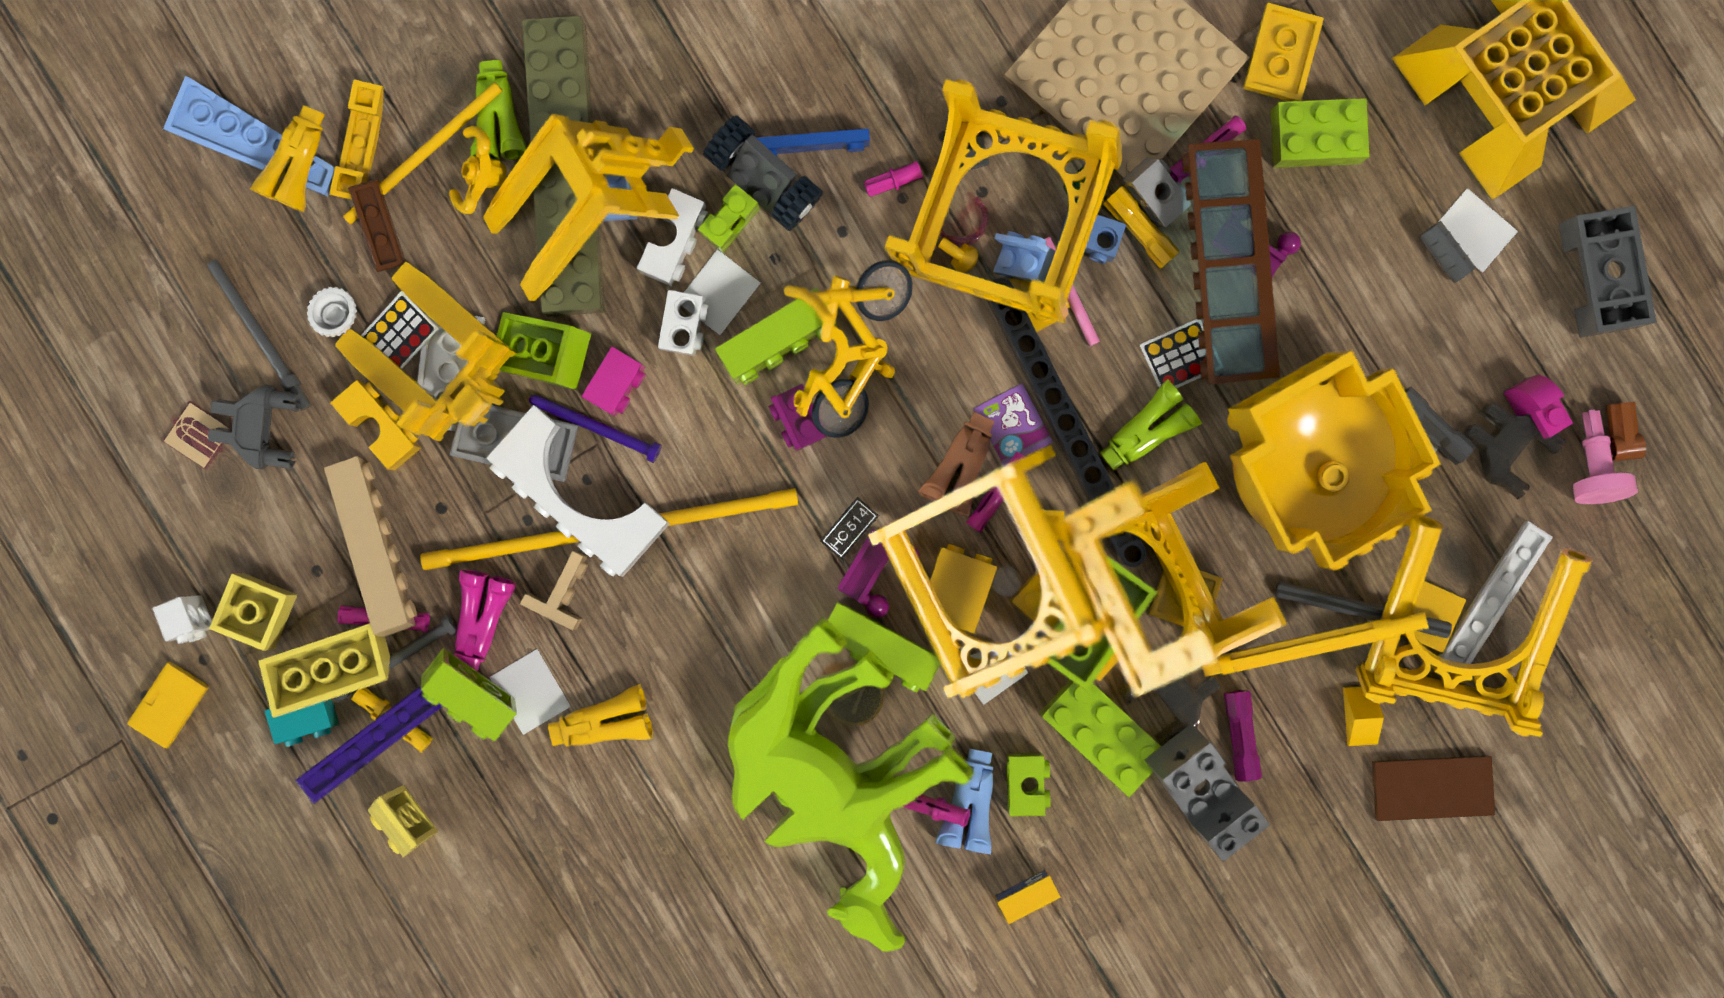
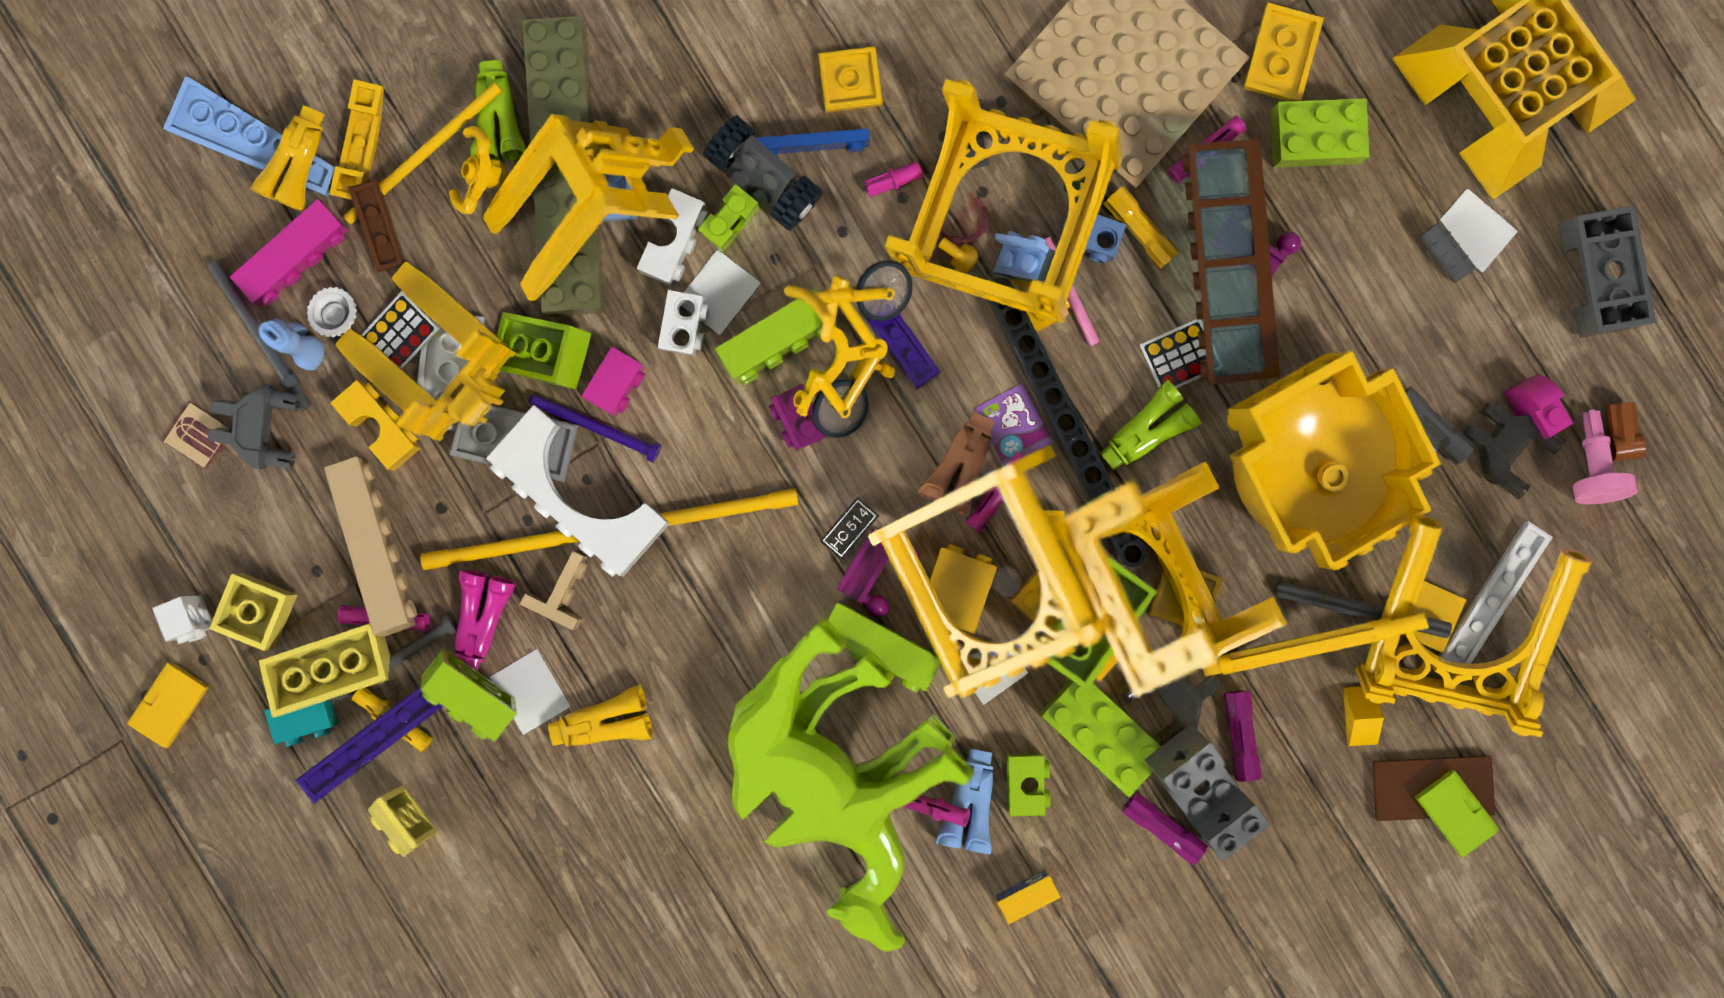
(290, 254): none -> dark pink brick
(292, 340): none -> light blue piece
(850, 79): none -> yellow tile
(857, 706): clear yellow tile -> none
(906, 350): none -> dark purple tile
(1142, 184): light grey brick -> none
(1164, 828): none -> magenta axle
(1457, 813): none -> lime piece

